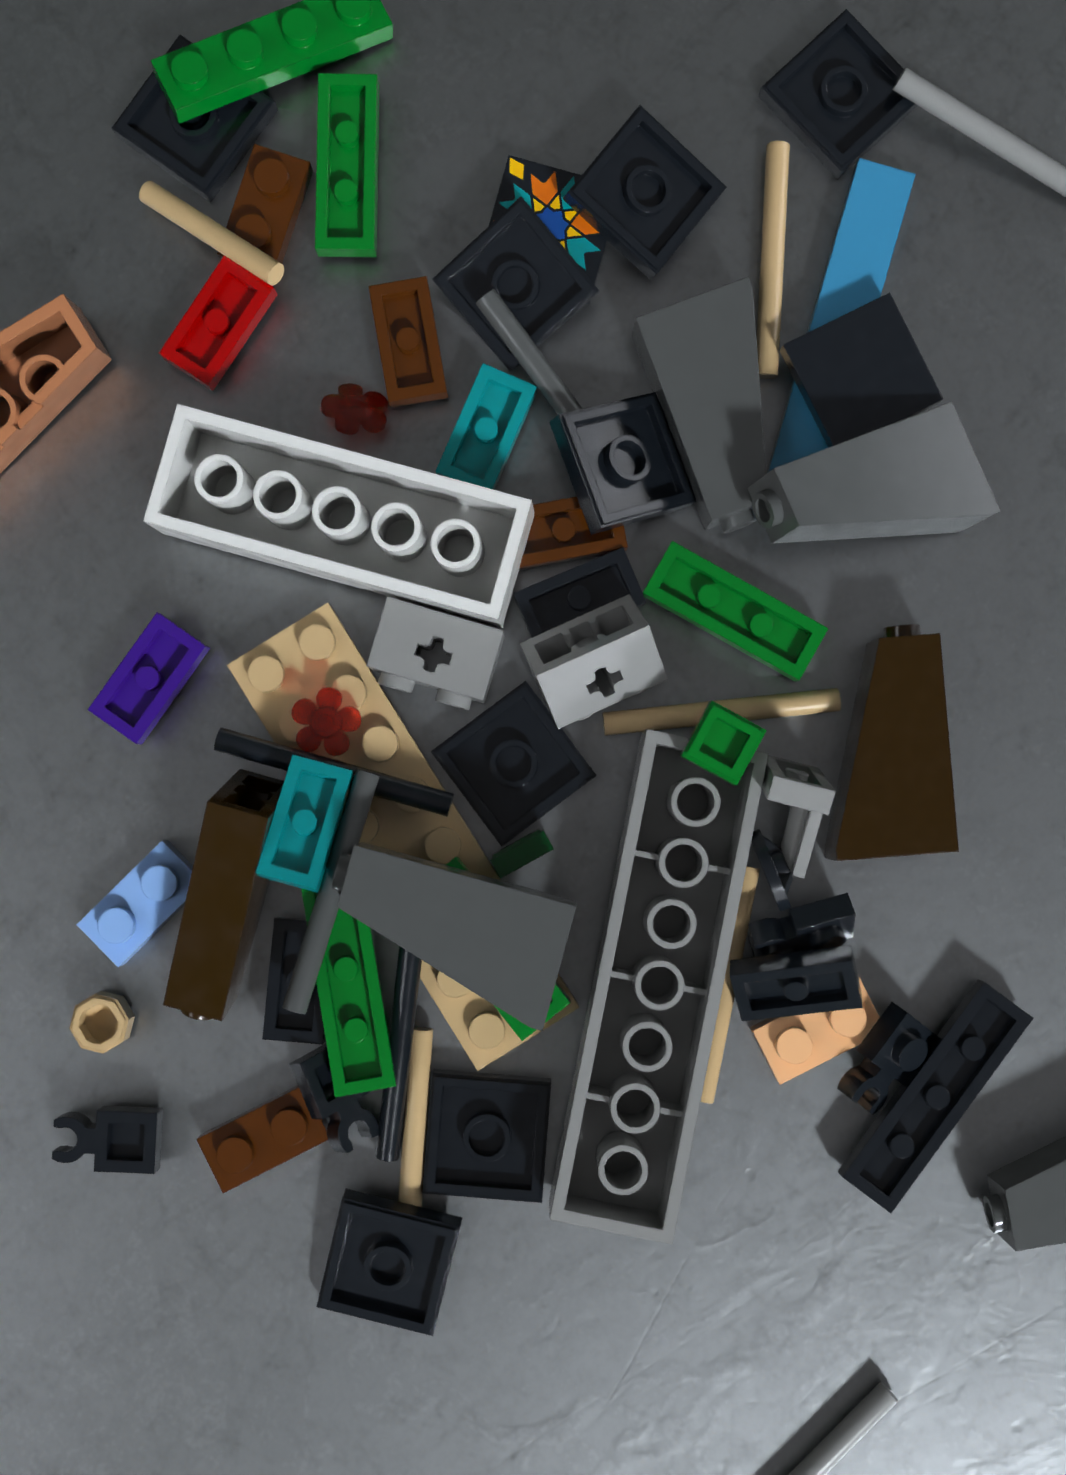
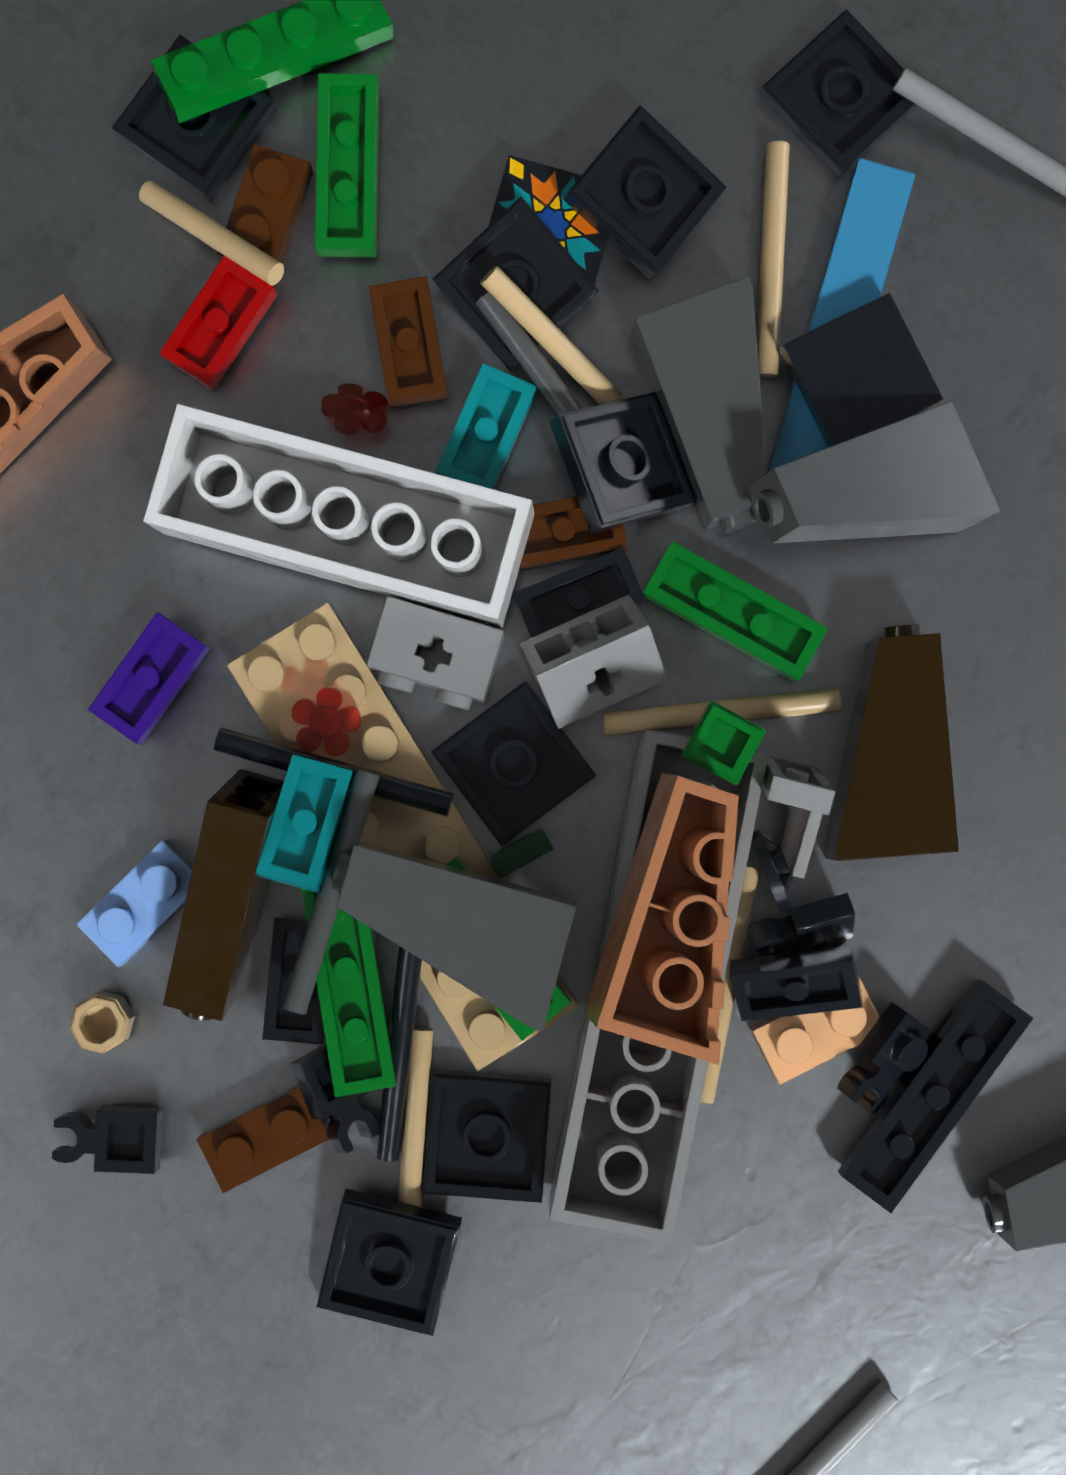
(549, 336): none -> tan bar
(672, 925): none -> nougat wedge

